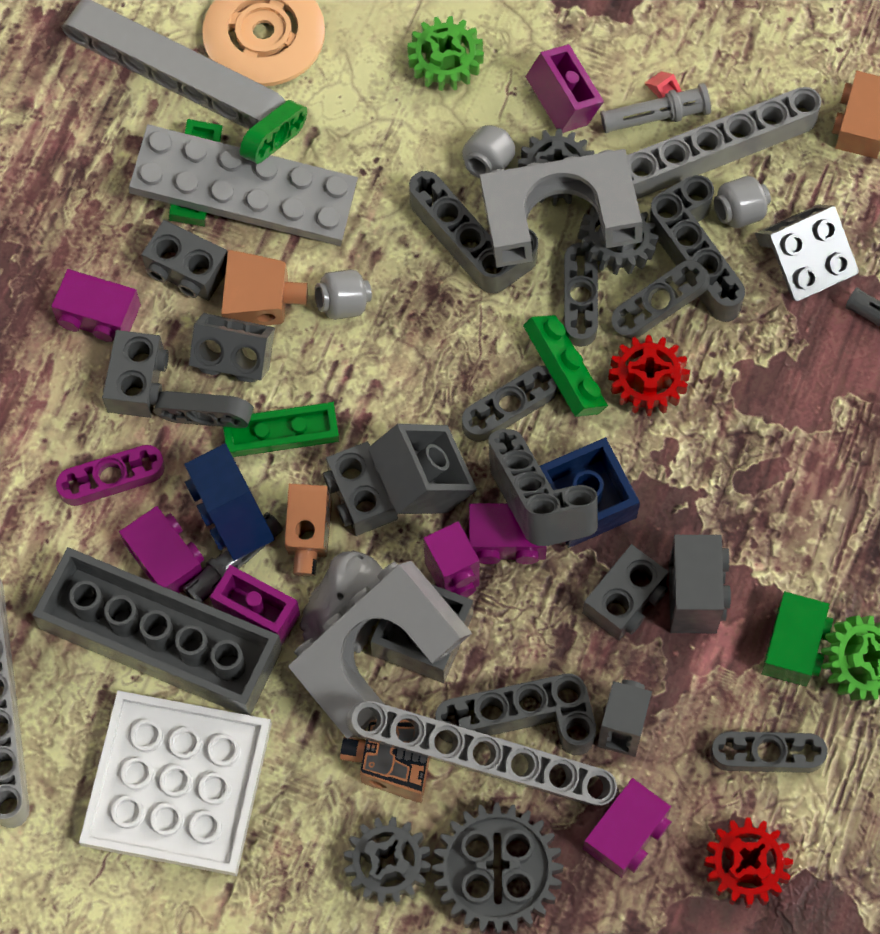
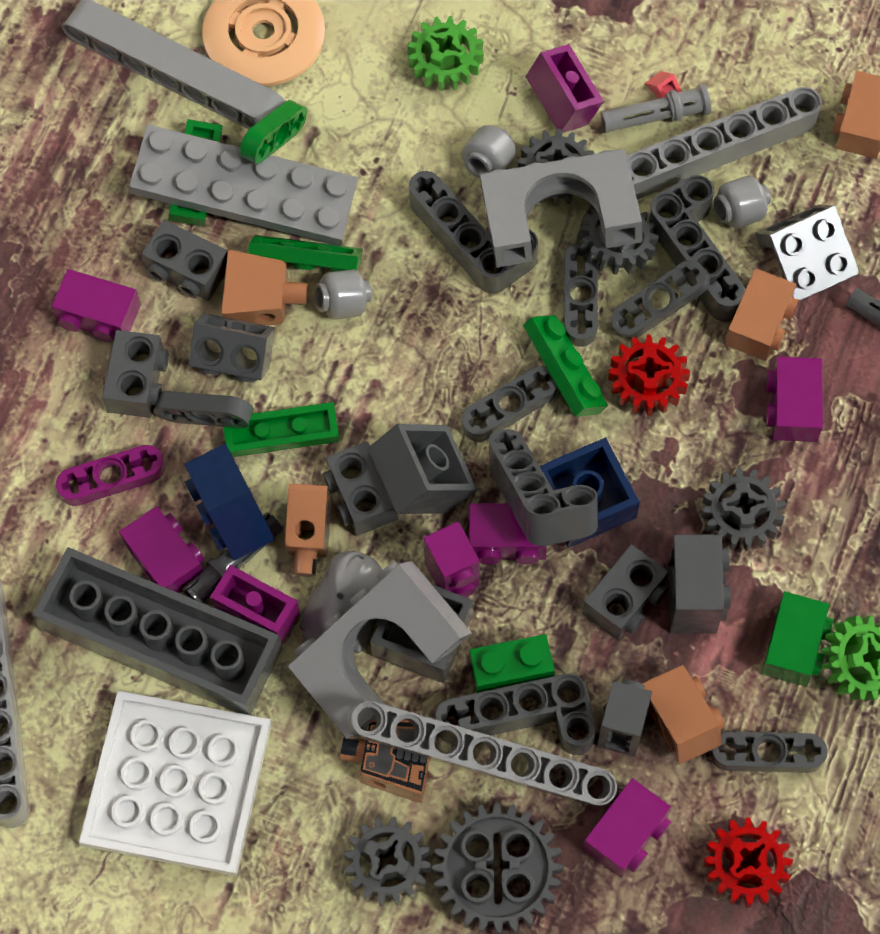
(307, 254): none -> green plate
(511, 663): none -> green brick
(683, 714): none -> nougat brick
(746, 494): none -> dark grey gear
(761, 314): none -> nougat brick
(796, 399): none -> magenta brick

